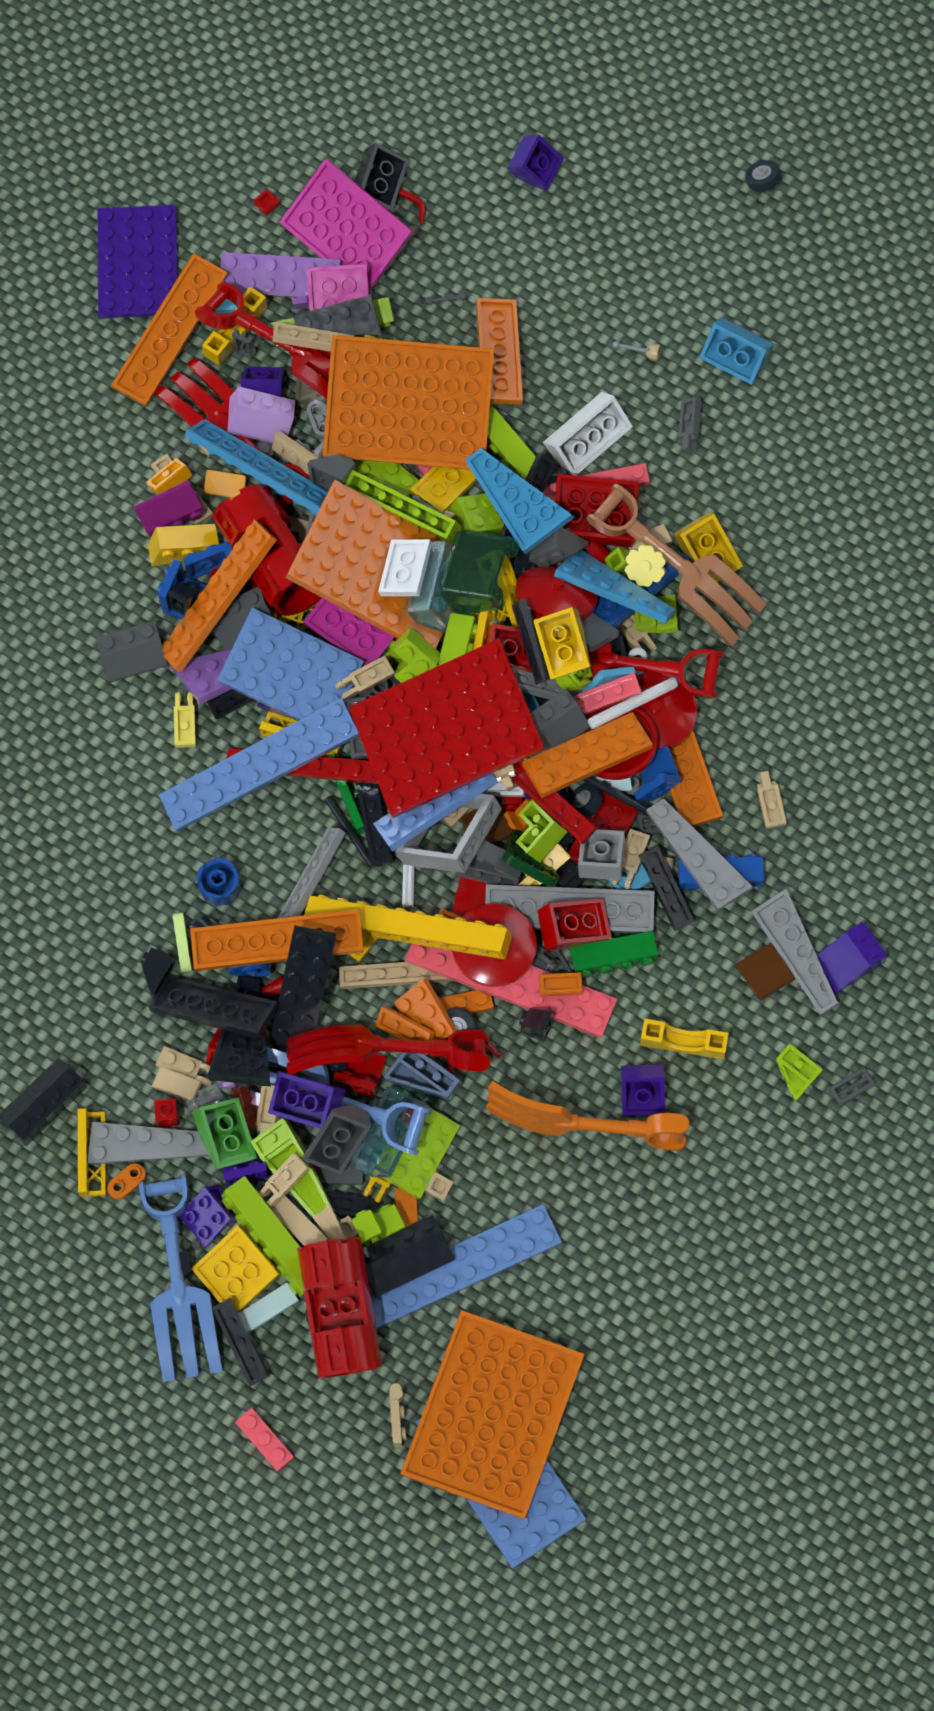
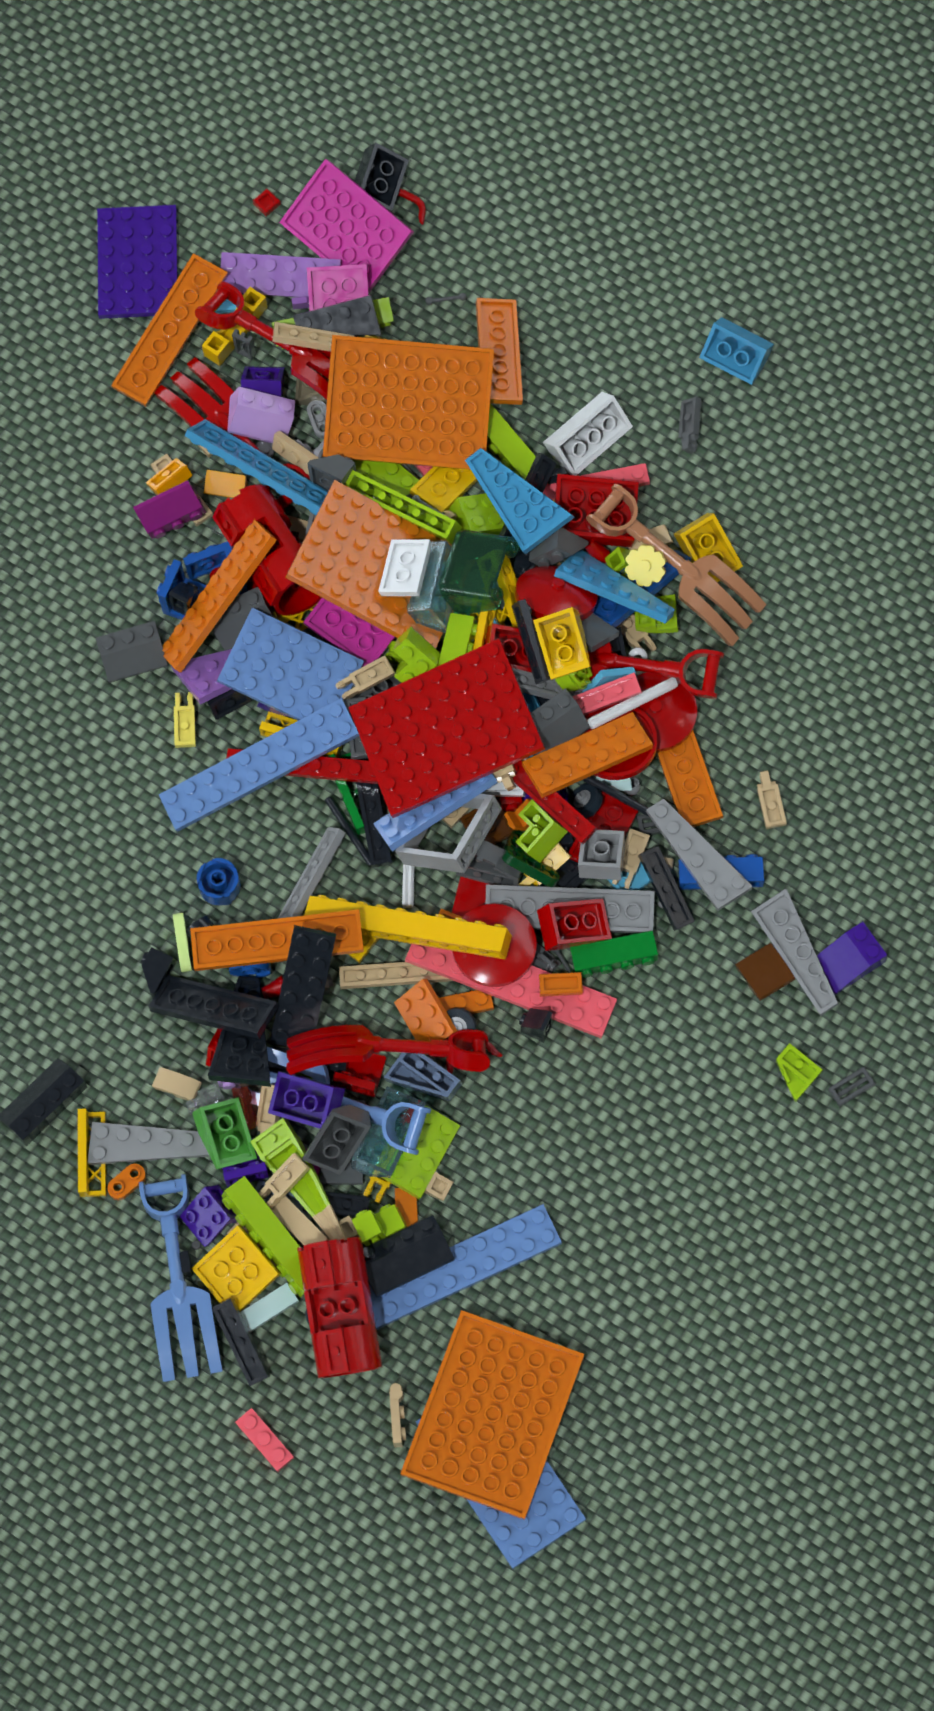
(166, 1112): red brick -> none
(179, 541): yellow wedge -> none
(183, 1064): tan hinge -> none
(402, 1026): orange plate -> none
(535, 162): dark purple slope -> none
(643, 1089): dark purple slope -> none
(652, 351): hinge -> none
(658, 776): blue bracket -> none
(659, 1130): orange piece -> none
(701, 1043): yellow arch -> none
(762, 175): black wheel -> none

